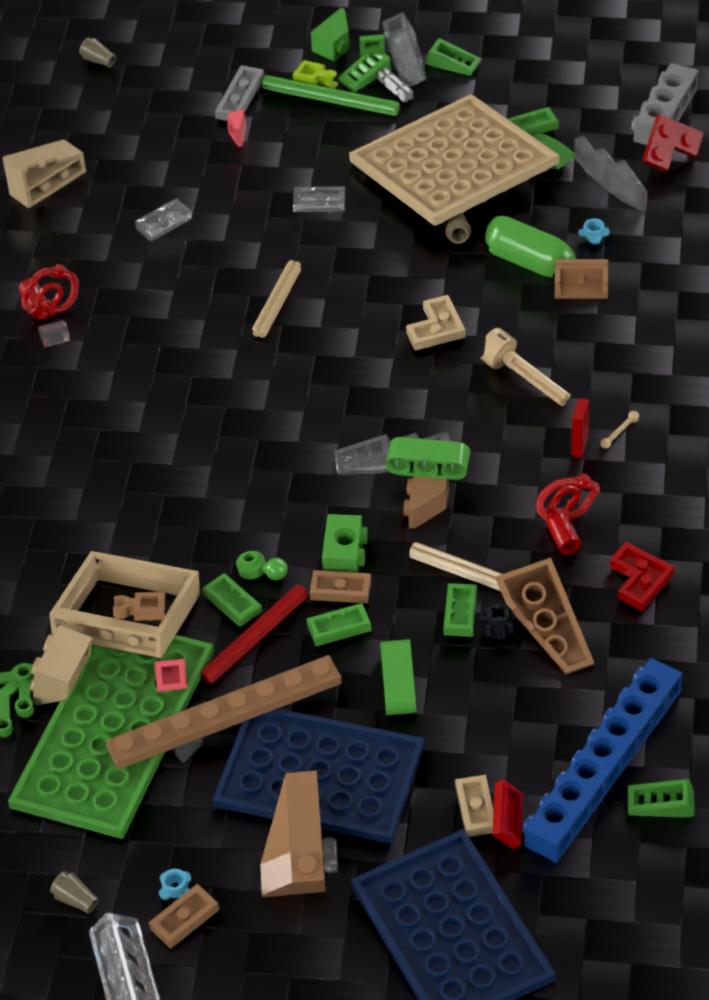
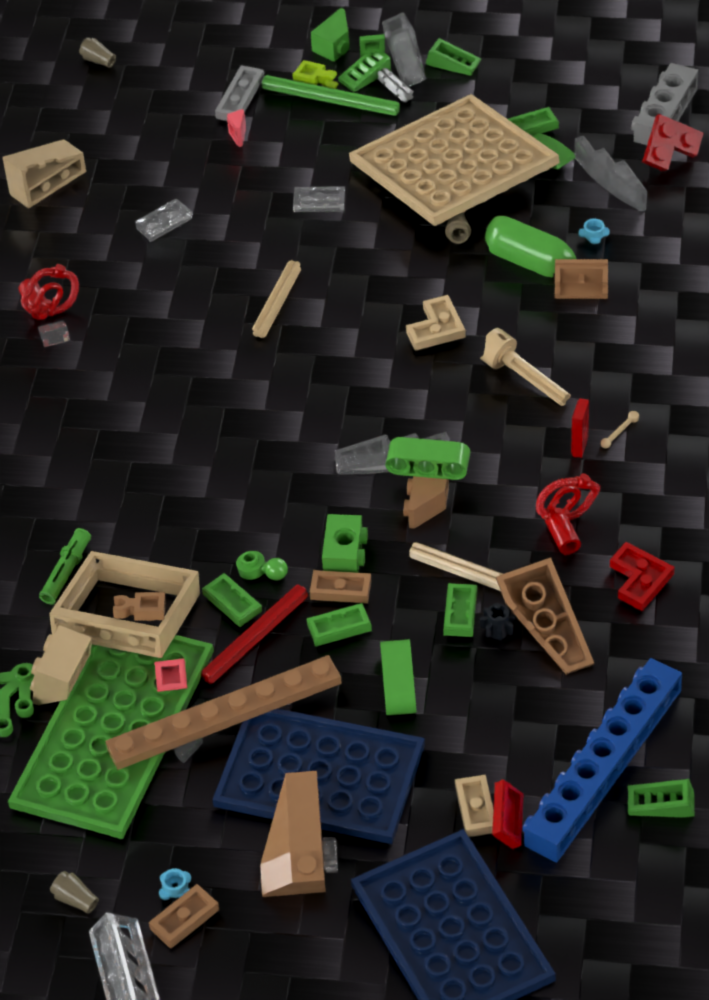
(70, 557): none -> bright green pin

